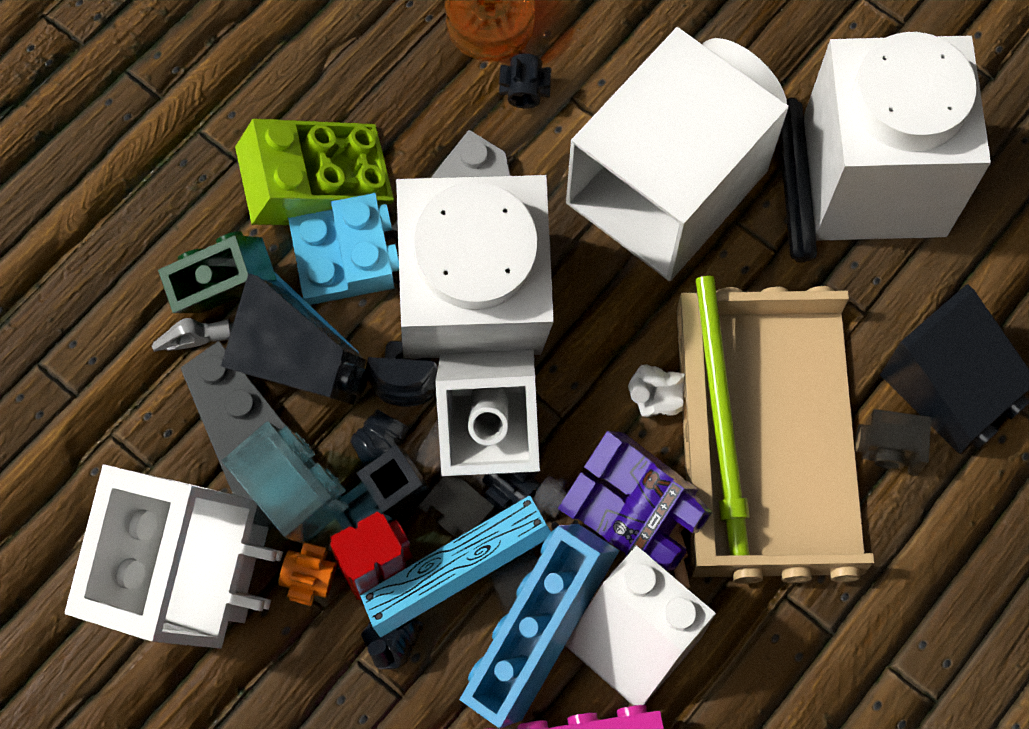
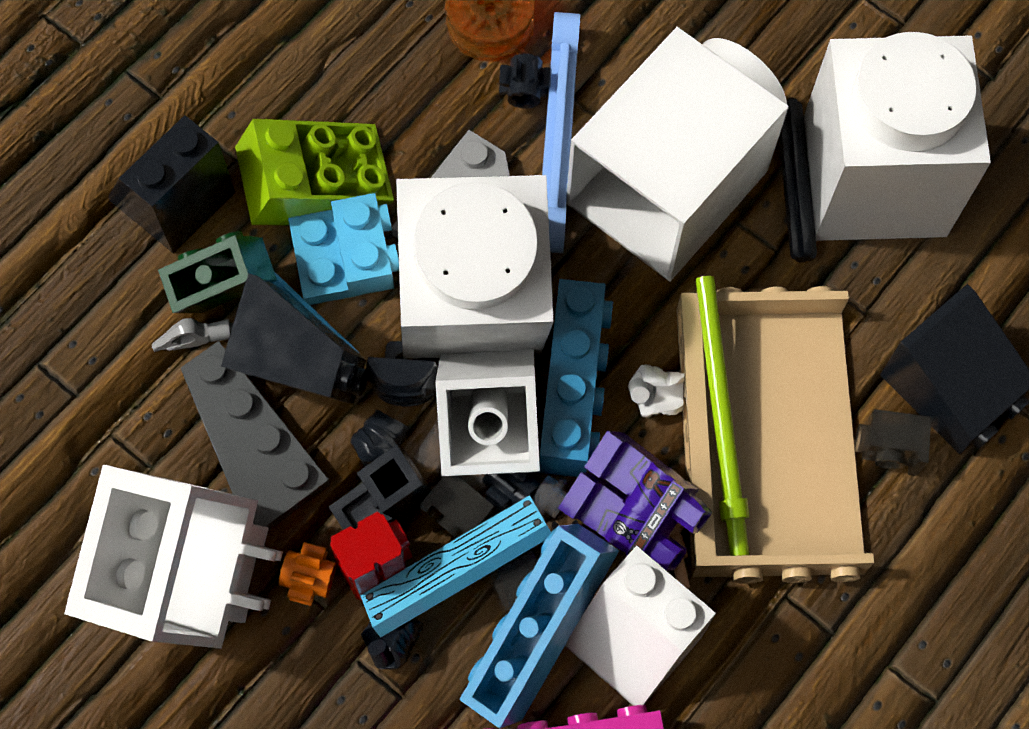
(175, 185): none -> black slope
(285, 483): clear light blue brick -> none
(559, 122): none -> light blue piece
(572, 378): none -> dark azure brick

